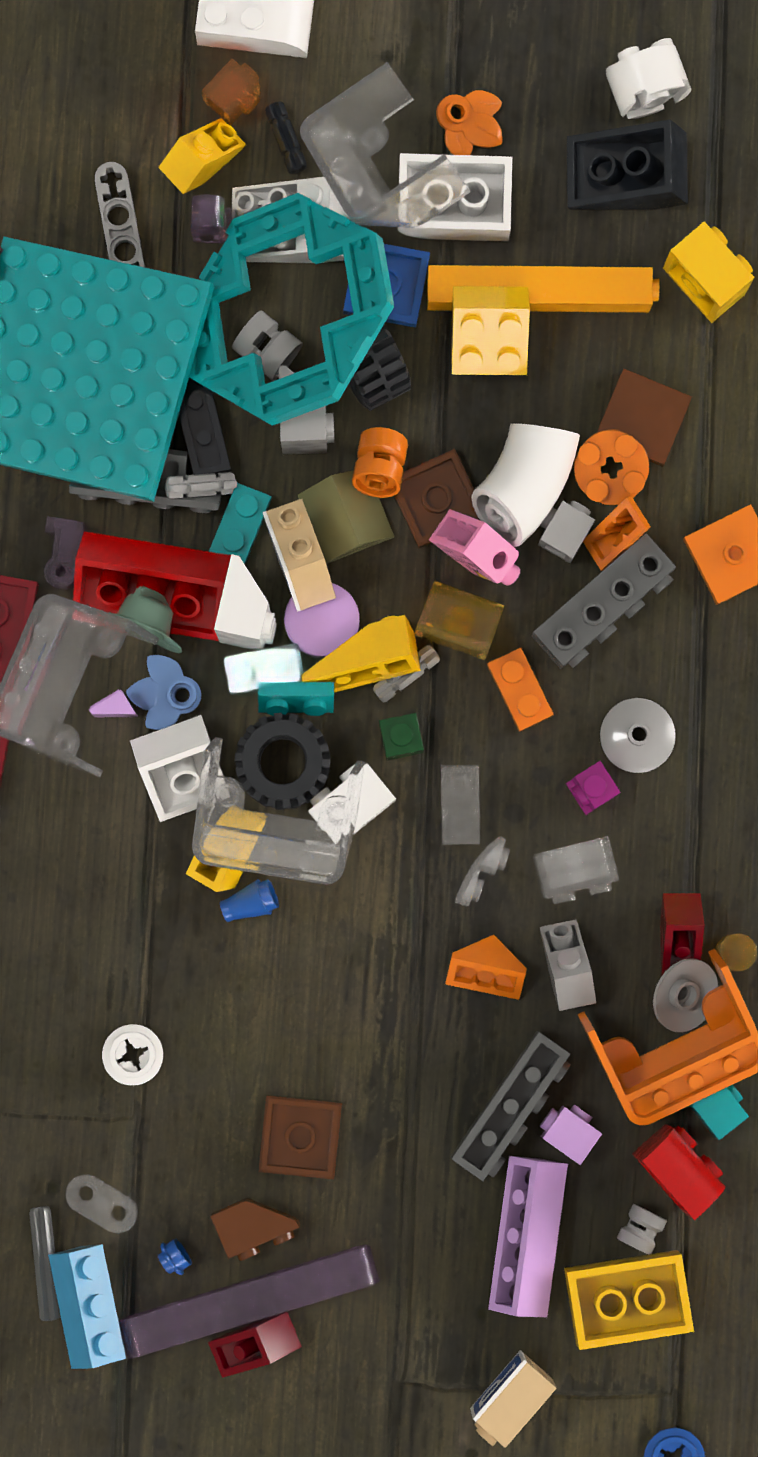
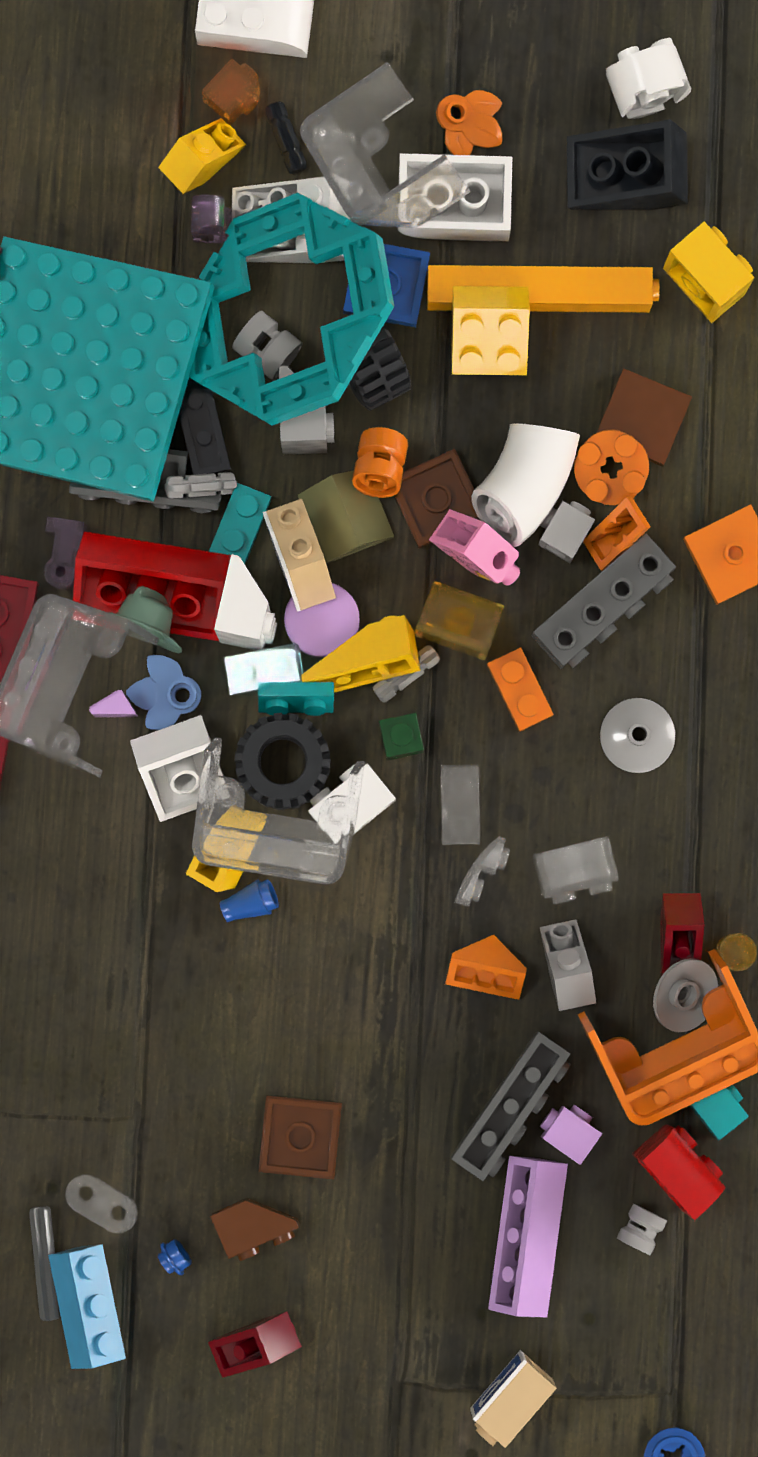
(116, 1047): white gear -> none
(122, 233): light grey beam -> none
(248, 1301): clear purple beam -> none
(592, 787): magenta brick -> none
(629, 1299): yellow brick -> none

